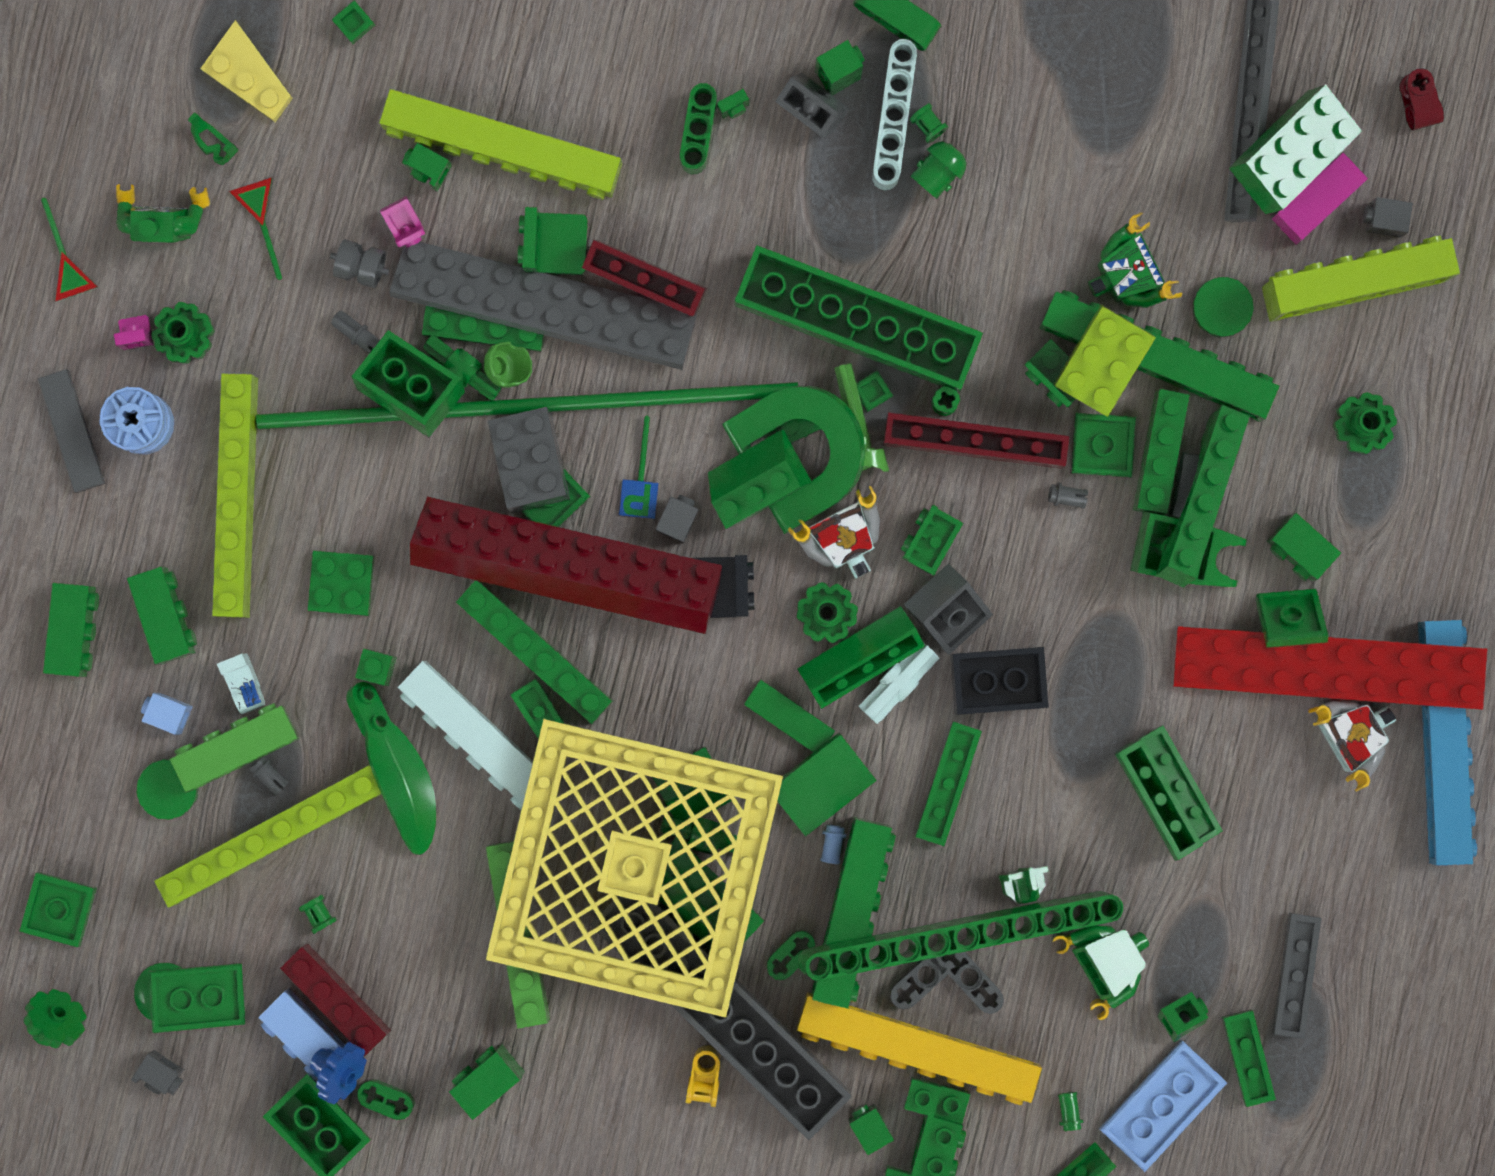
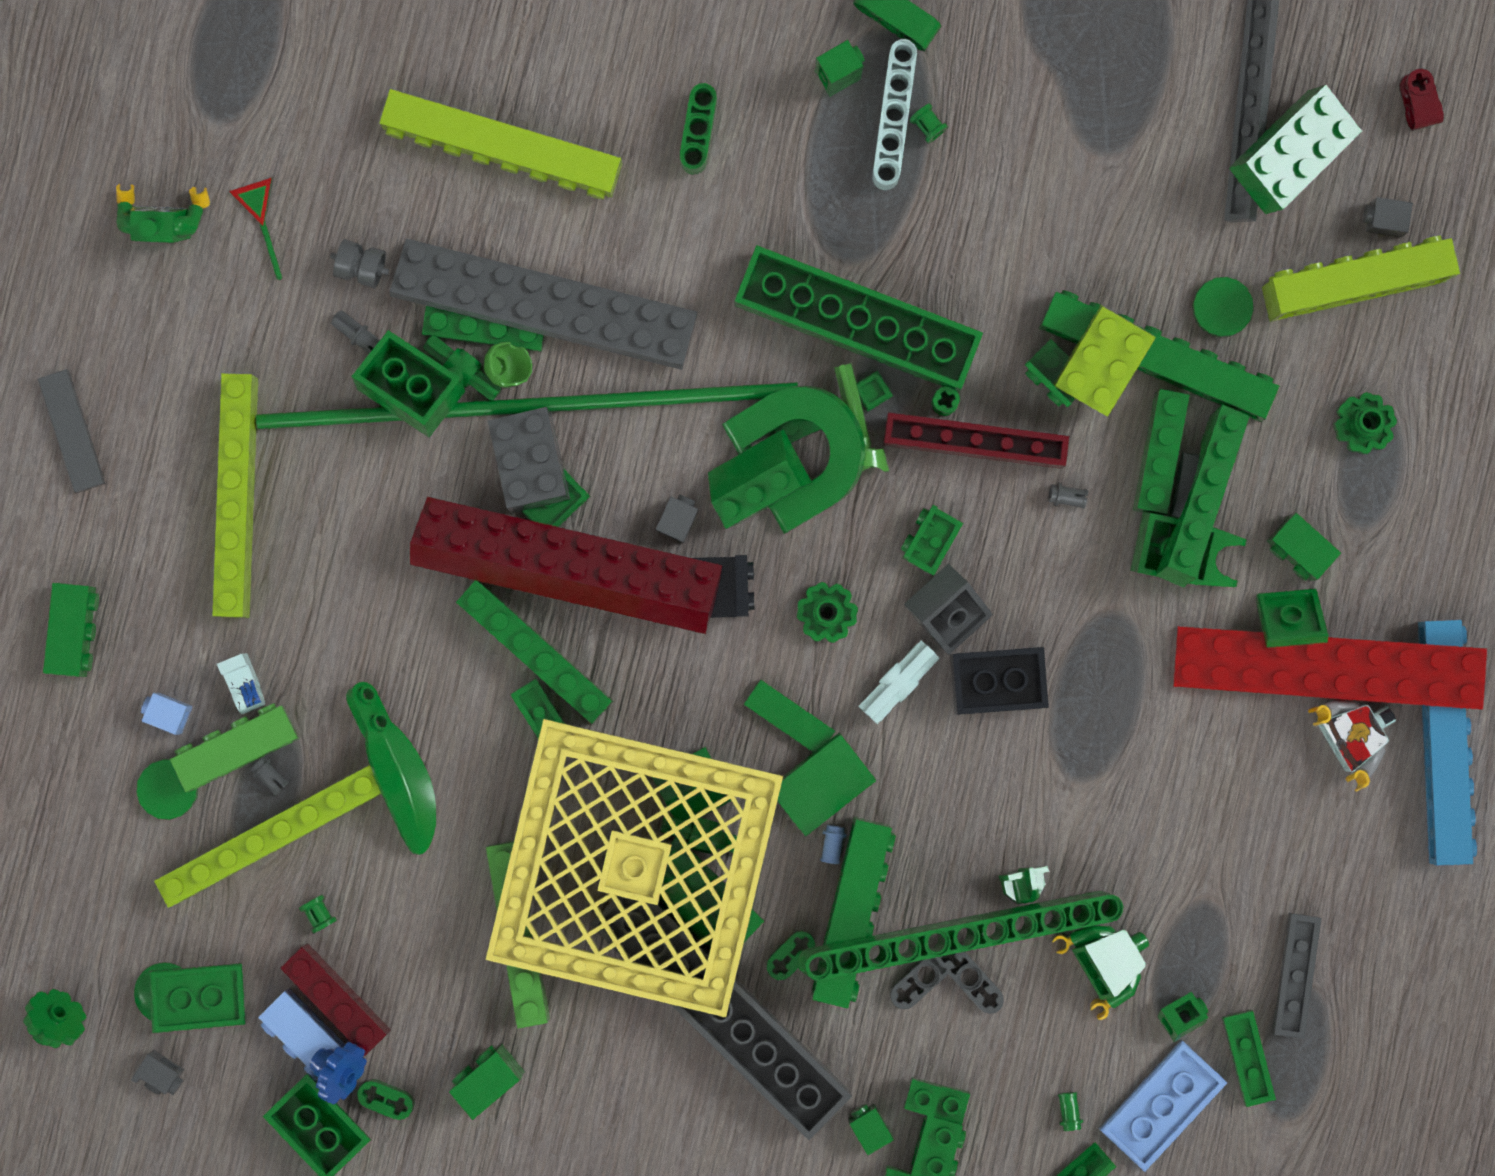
(58, 909): green plate -> none
(71, 278): green piece -> none
(134, 333): dark pink bracket -> none
(154, 418): light blue wheel -> none
(162, 615): green brick -> none
(192, 343): green plant -> none
(200, 125): green helmet -> none
(245, 73): light yellow wing -> none
(341, 583): green plate -> none
(353, 22): green plate -> none
(376, 667): green brick -> none
(403, 222): dark pink bracket -> none
(427, 166): green brick -> none
(469, 729): light aqua brick -> none
(552, 242): green bracket -> none
(640, 497): piece -> none
(644, 277): dark red brick -> none
(703, 1081): yellow piece -> none
(733, 105): green plate -> none
(812, 105): dark grey brick -> none
(843, 536): torso -> none
(861, 657): green brick -> none
(920, 1048): yellow brick -> none
(940, 168): green piece -> none
(948, 783): green plate -> none
(1103, 445): green tile -> none
(1130, 270): torso -> none
(1168, 792): green brick -> none
(1320, 198): dark pink brick -> none

